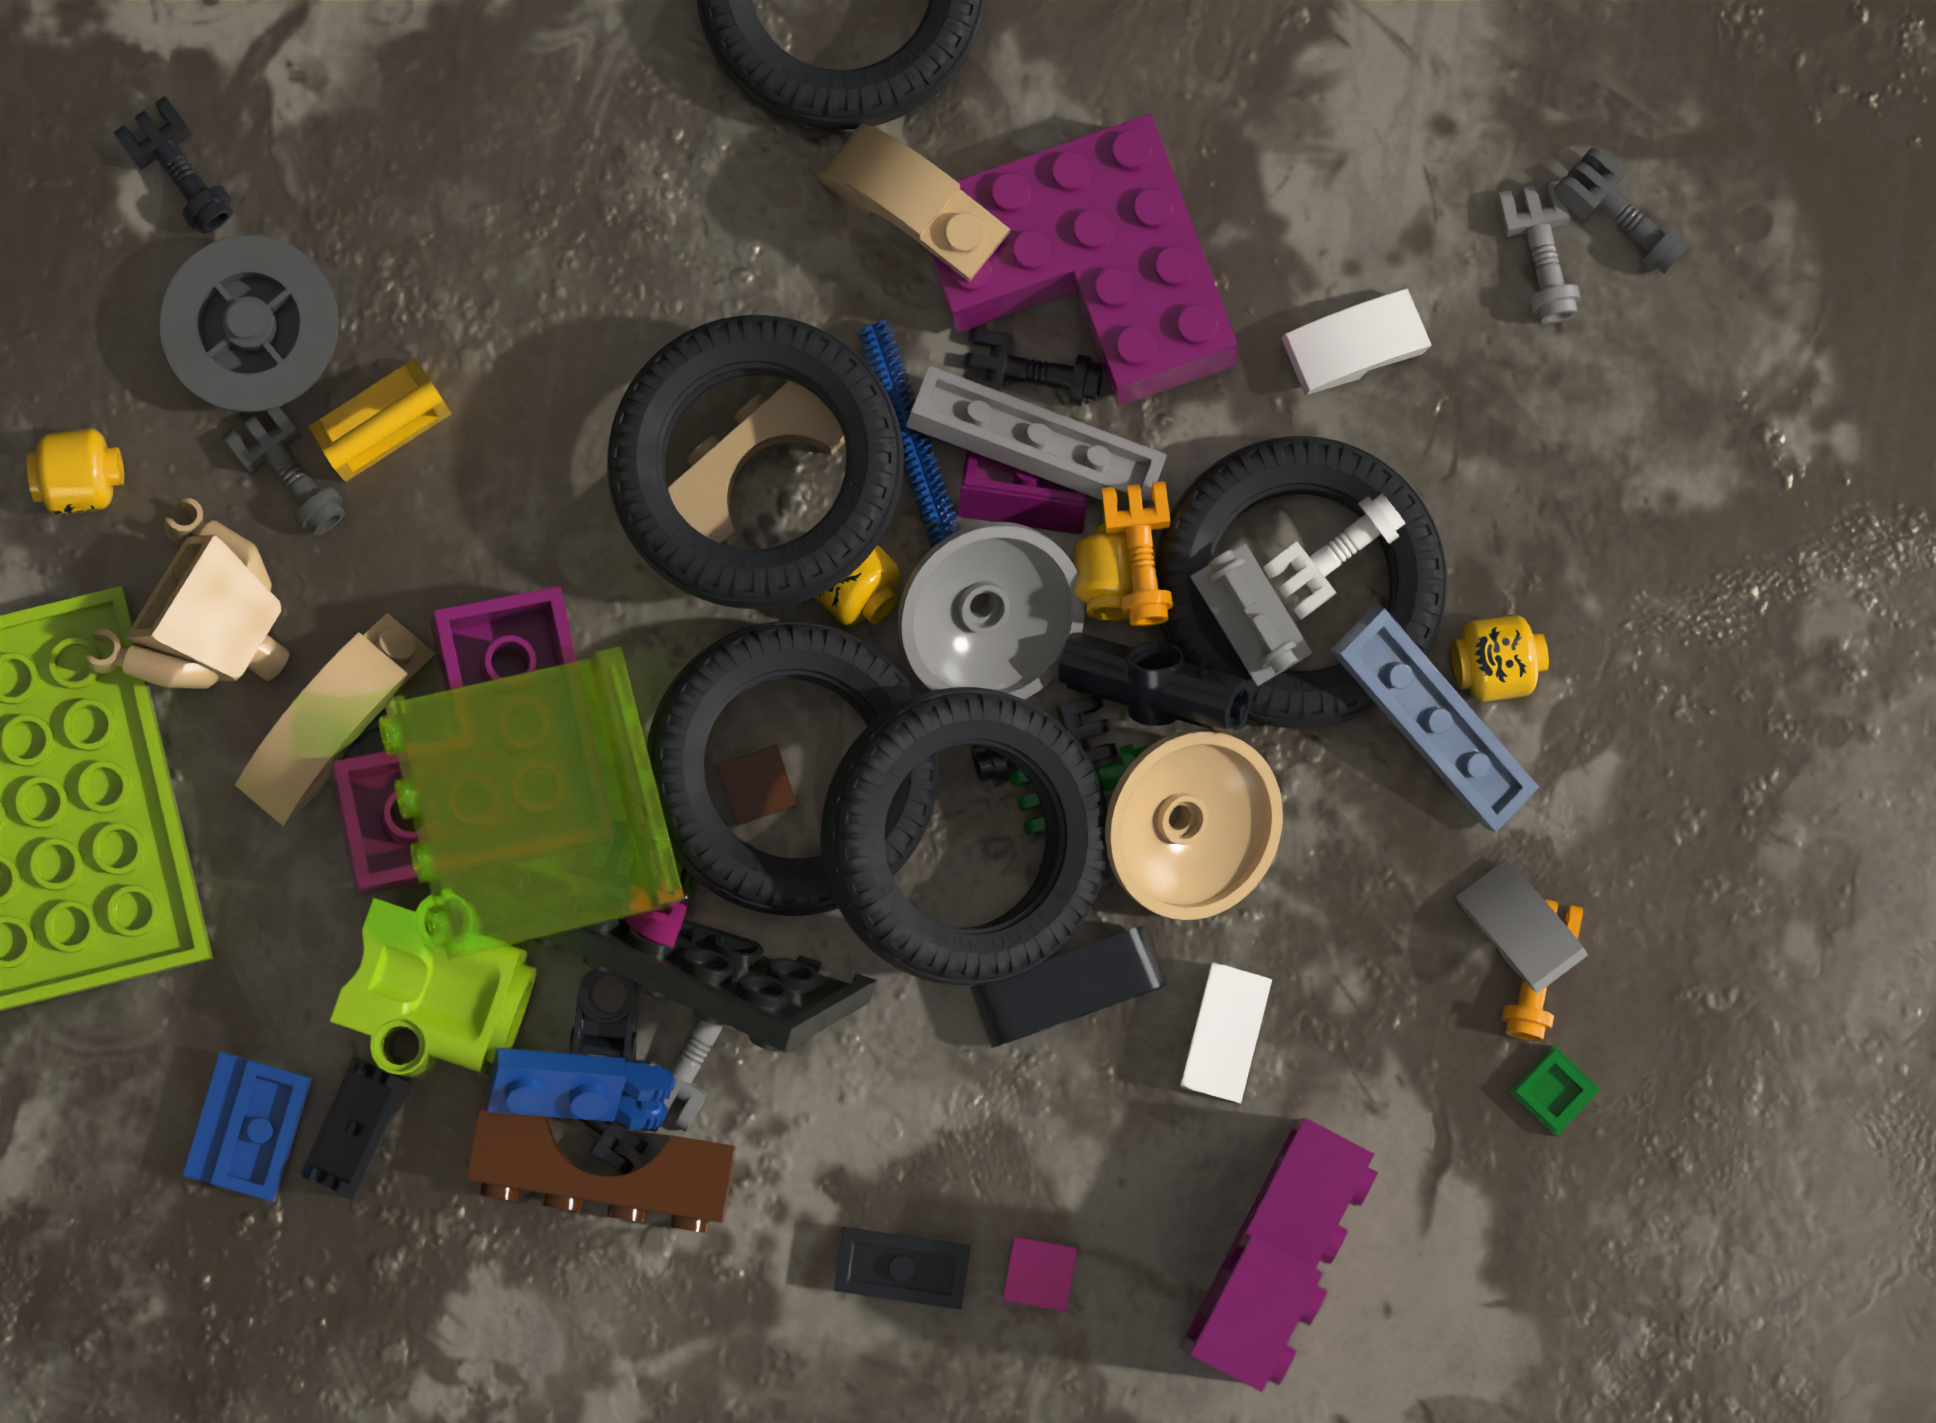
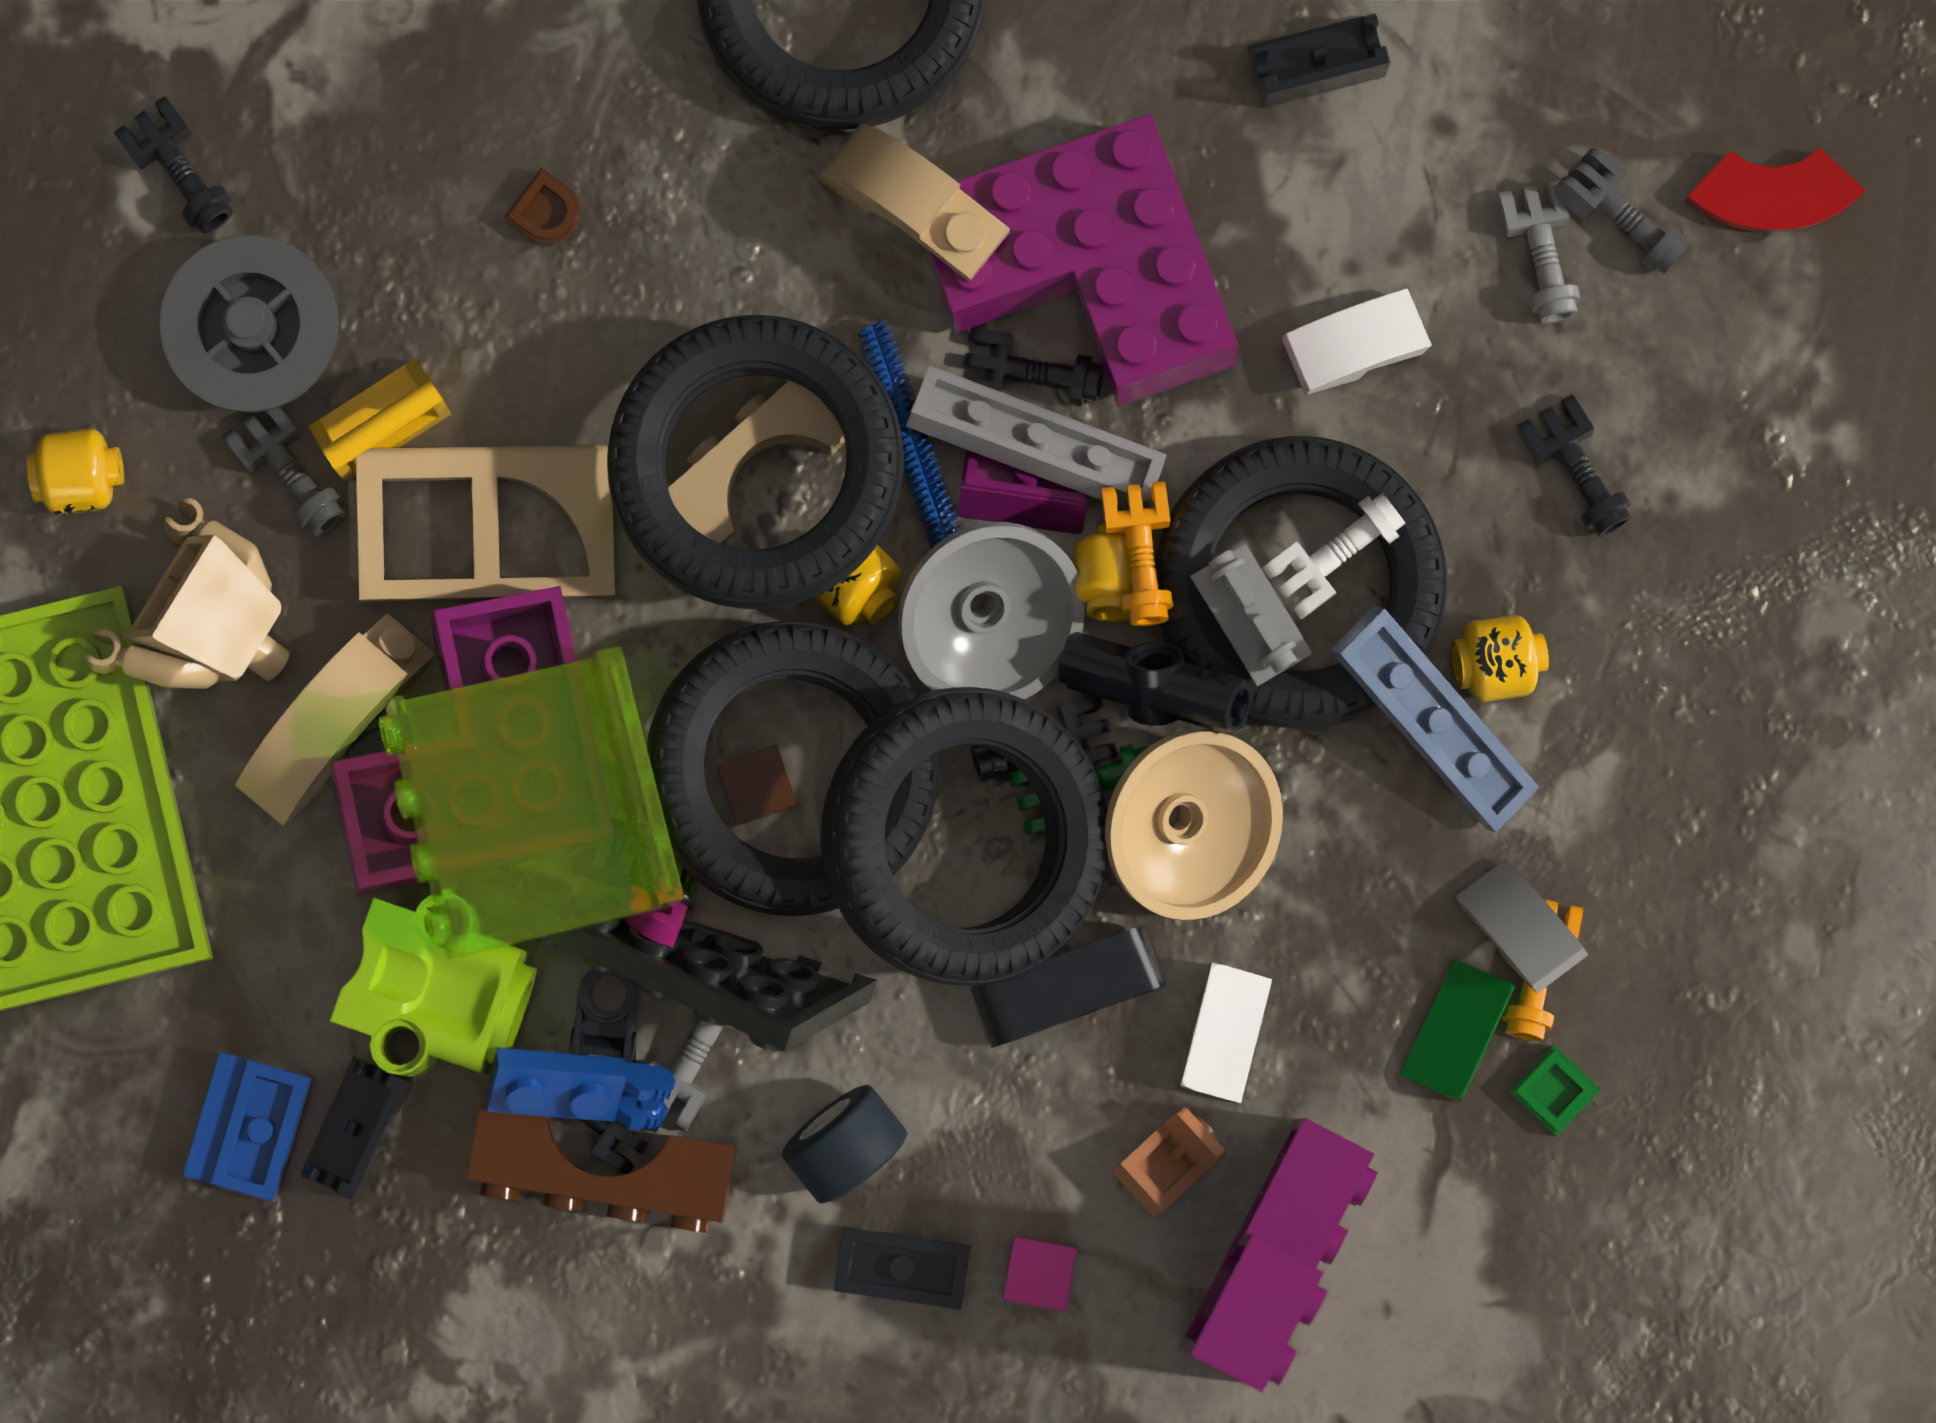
(545, 211): none -> reddish brown tile
(568, 475): none -> tan window
(844, 1144): none -> black wheel
(1169, 1161): none -> nougat bracket
(1318, 60): none -> black hinge
(1457, 1030): none -> green slope
(1605, 511): none -> black hinge
(1775, 197): none -> red tile

